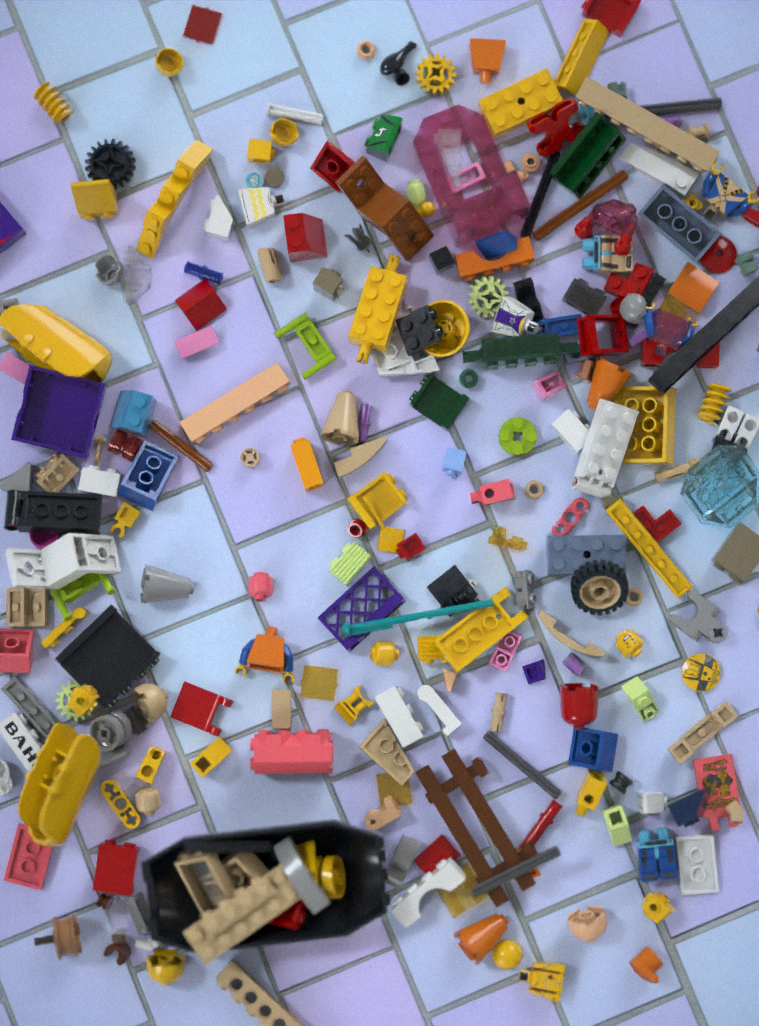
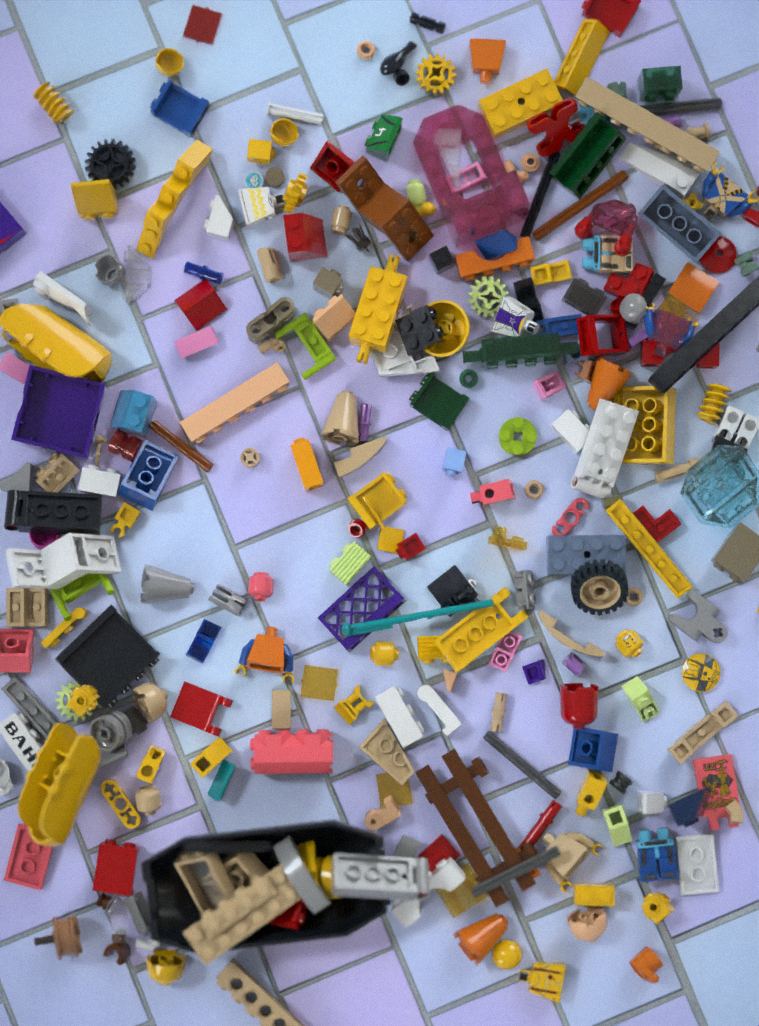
(51, 289): none -> white slope
(179, 108): none -> blue panel
(203, 641): none -> clear blue slope
(221, 780): none -> teal slope
(228, 600): none -> light grey arm
(270, 320): none -> dark tan piece
(273, 344): none -> tan arm
(295, 192): none -> yellow gear
(334, 317): none -> light nougat slope
(341, 220): none -> tan brick
(380, 877): none -> light grey hinge
(427, 22): none -> black axle
(551, 273): none -> yellow slope
(573, 849): none -> tan torso
(593, 894): none -> yellow brick
(660, 84): none -> clear green brick

